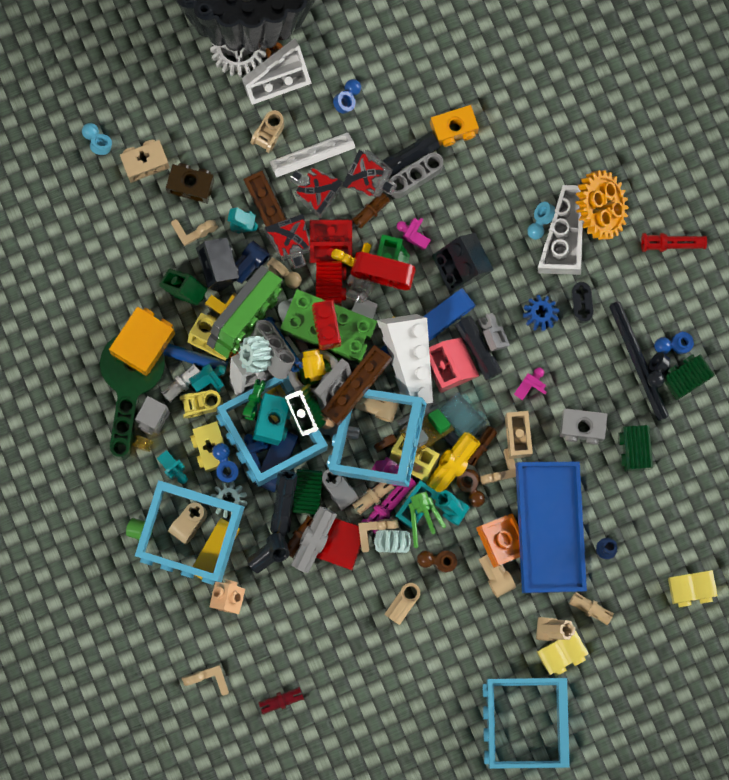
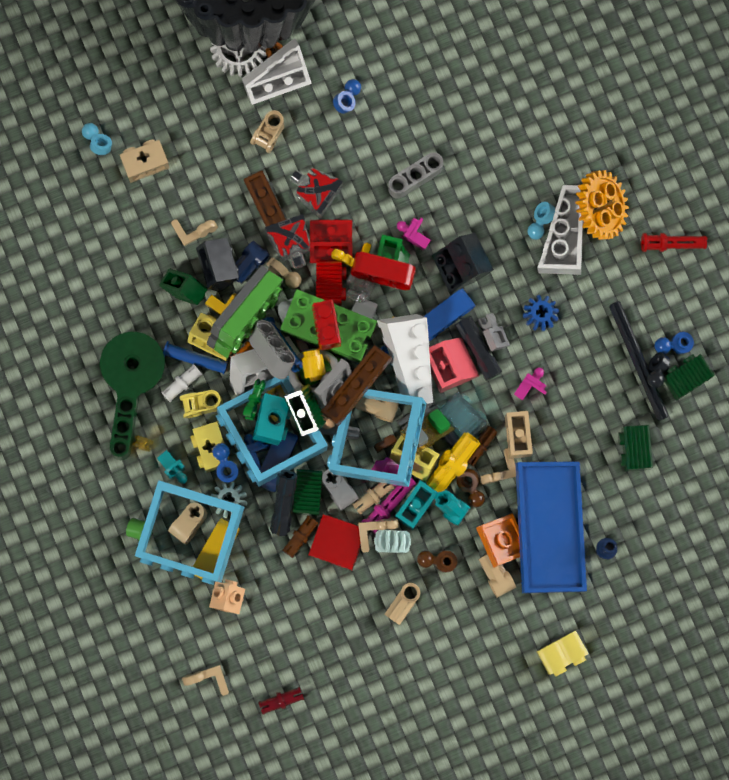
(142, 340): light orange brick -> none
(152, 416): light grey brick -> none
(199, 191): dark brown brick -> none
(207, 376): teal piece -> none
(241, 221): teal piece -> none
(255, 354): light aqua gear -> none
(274, 551): black piece -> none
(312, 154): white tile -> none
(313, 539): light grey piece -> none
(369, 175): torso -> none
(371, 210): reddish brown axle -> none
(422, 147): black axle -> none
(422, 504): bright green plant -> none
(463, 117): light orange brick -> none
(551, 629): tan piece -> none
(562, 723): medium azure window -> none
(587, 302): black beam -> none
(591, 608): tan pin -> none
(595, 421): light grey brick -> none
(692, 587): light yellow brick -> none

